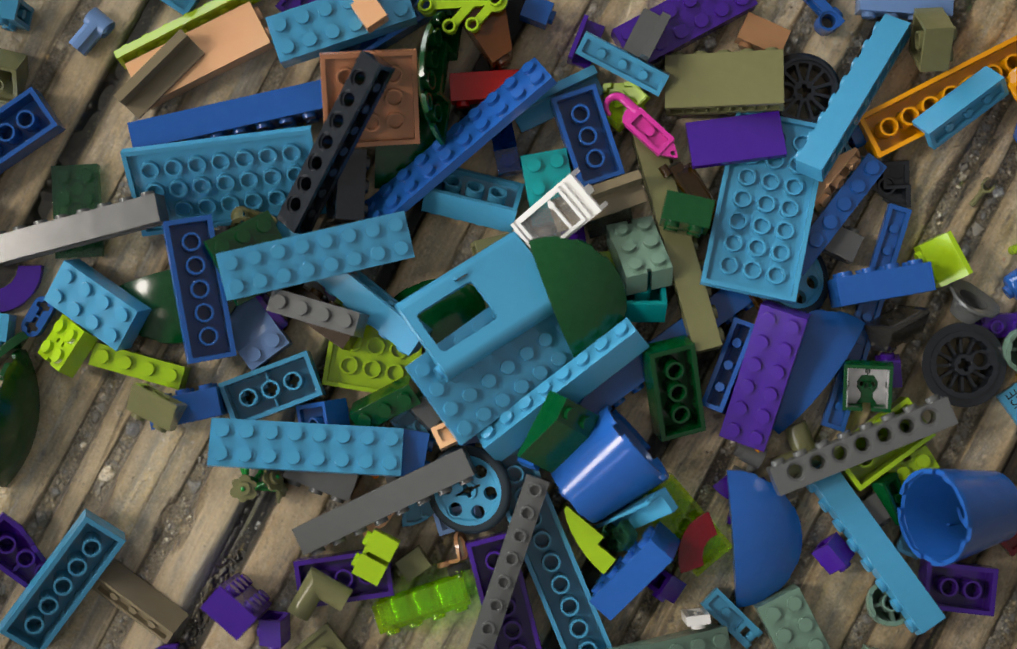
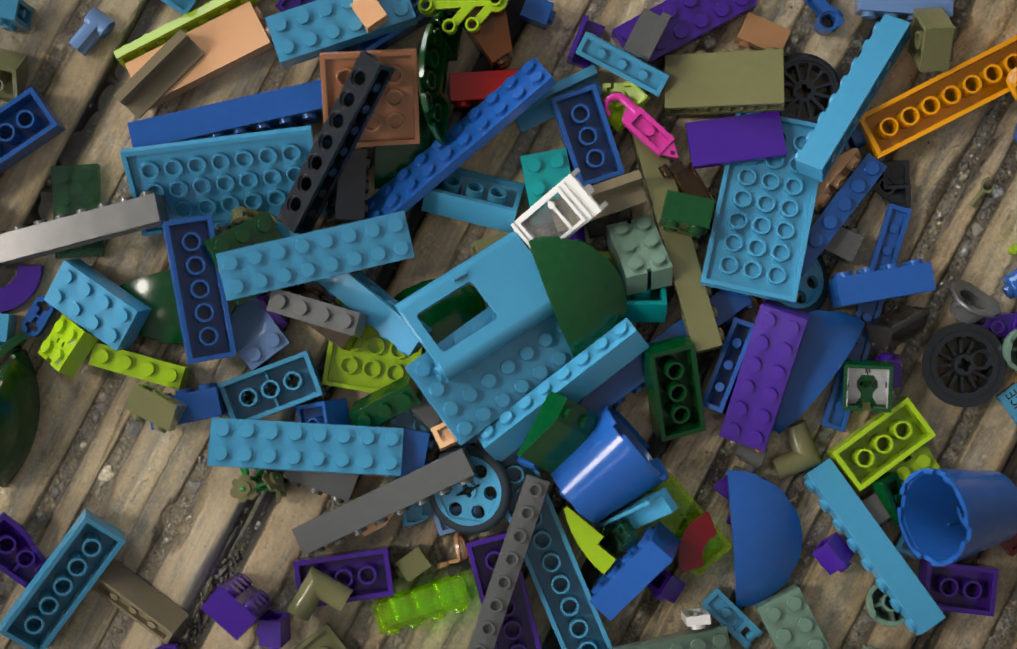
(376, 556): lime piece -> none
(506, 152): slope -> none
(941, 418): dark grey brick -> none
(946, 258): lime slope -> none
(961, 106): dark azure panel -> none

